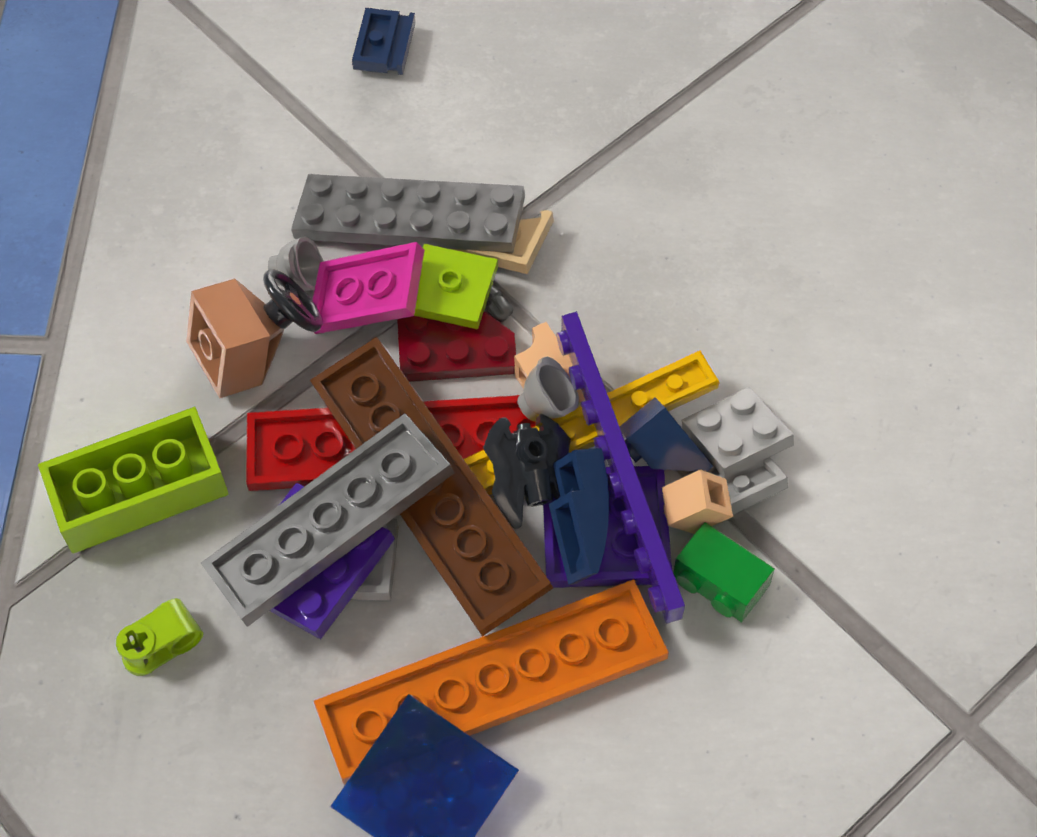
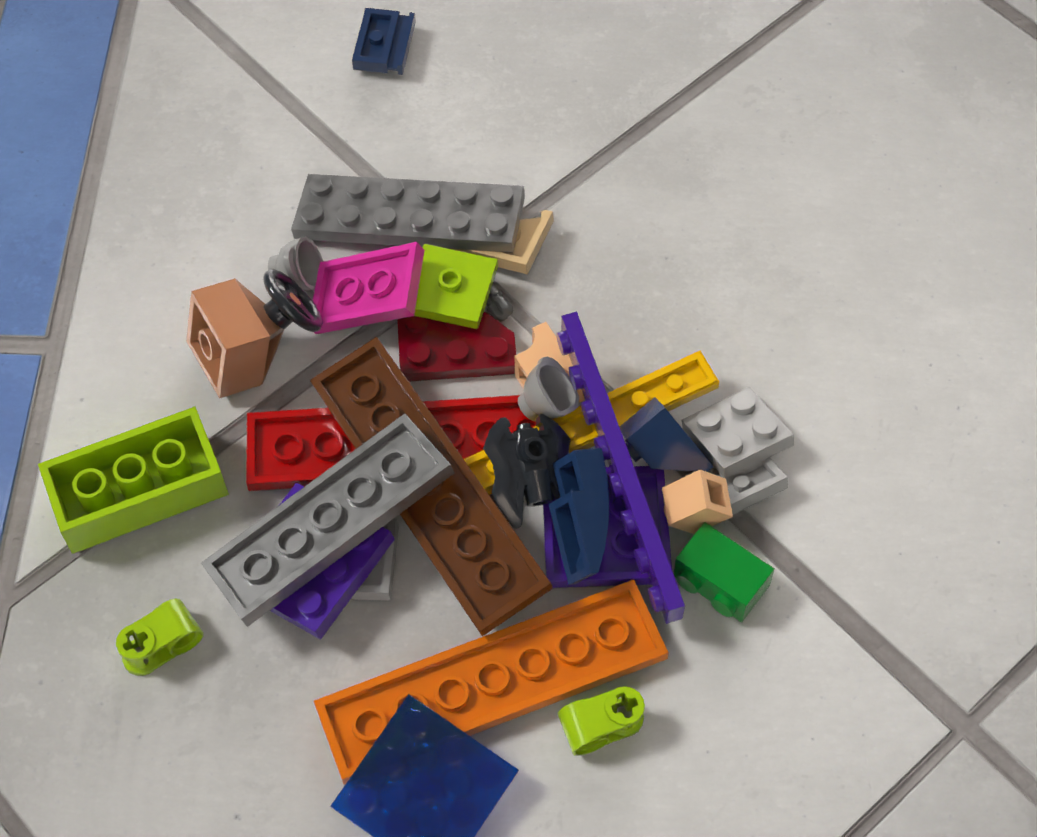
(595, 720): none -> lime piece

